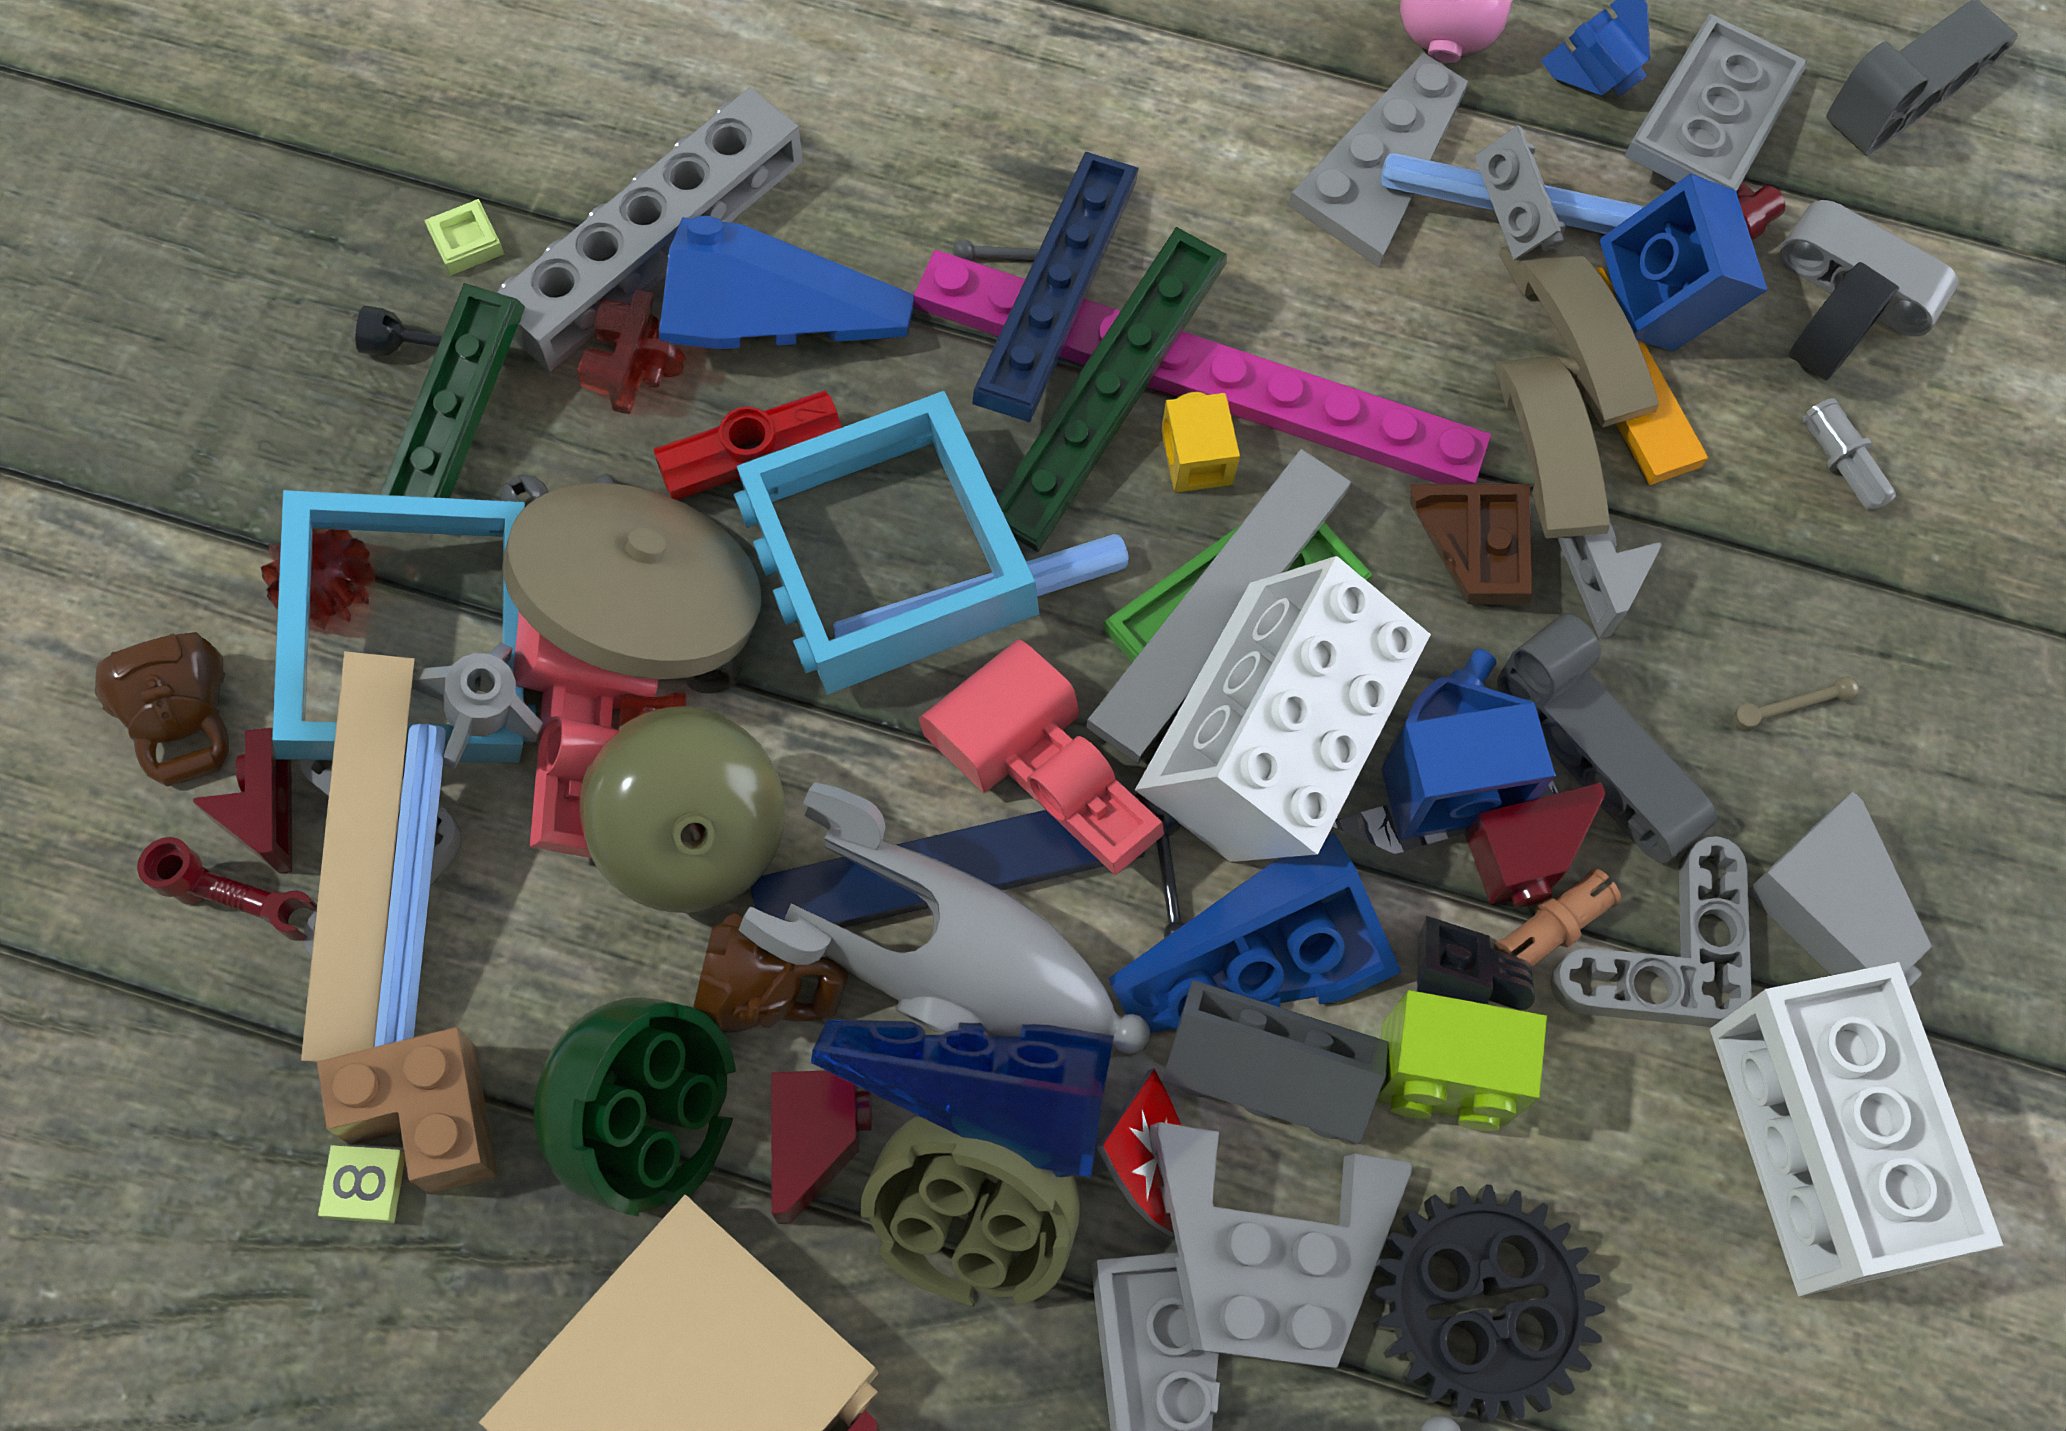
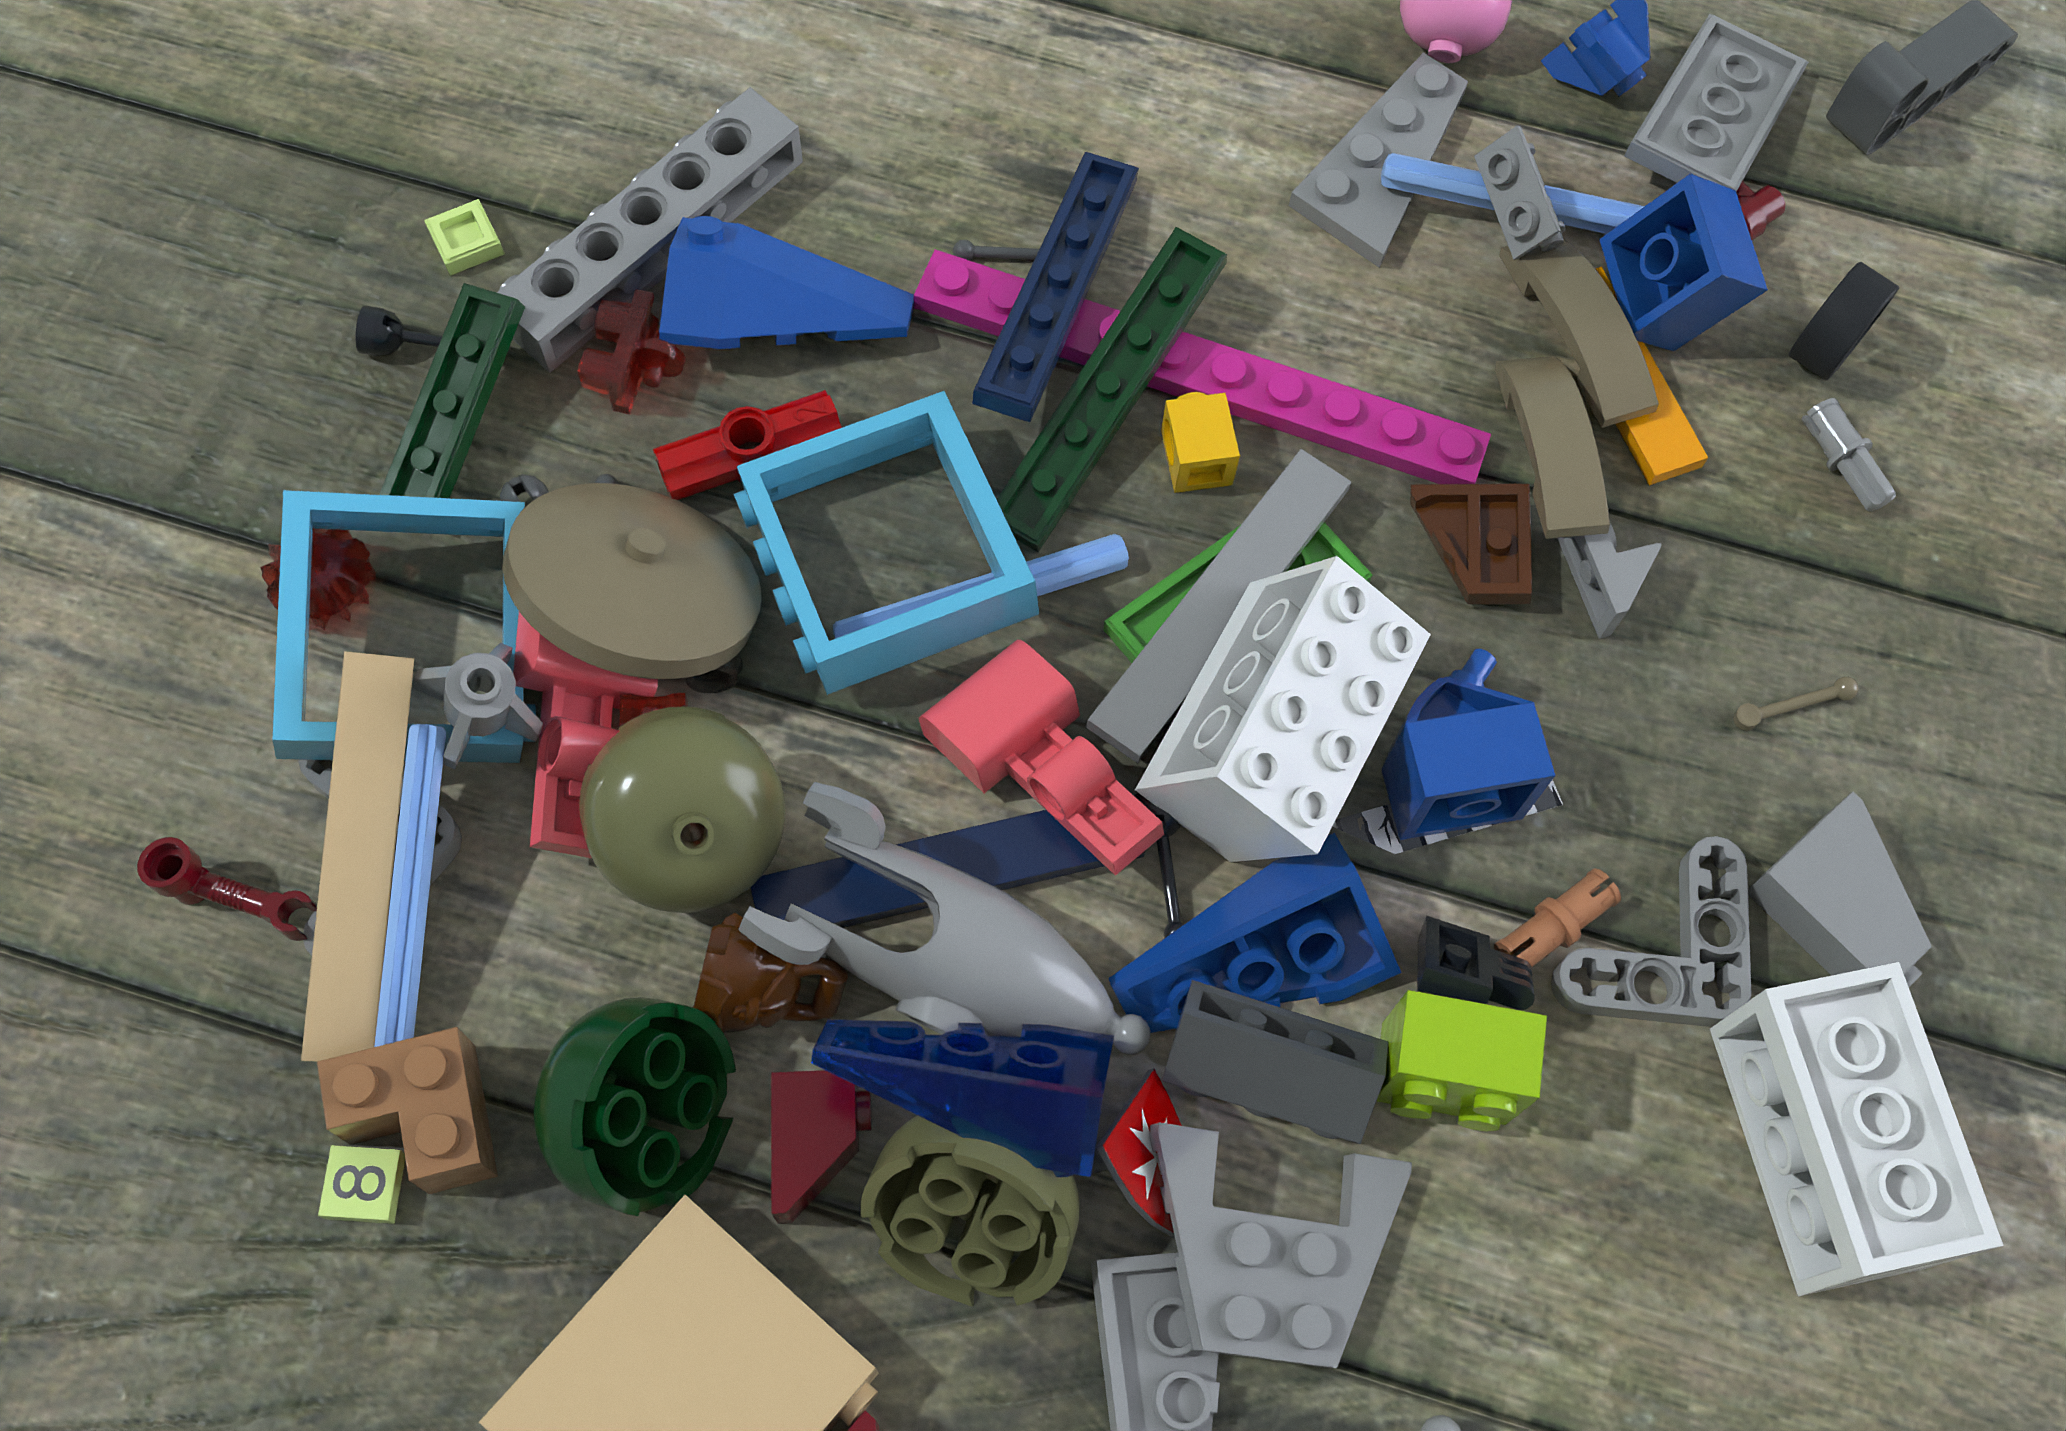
(166, 694): reddish brown piece -> none
(263, 809): dark red slope -> none
(1503, 1365): black gear -> none
(1531, 843): dark red slope -> none
(1603, 742): dark grey beam -> none
(1834, 239): light grey beam -> none

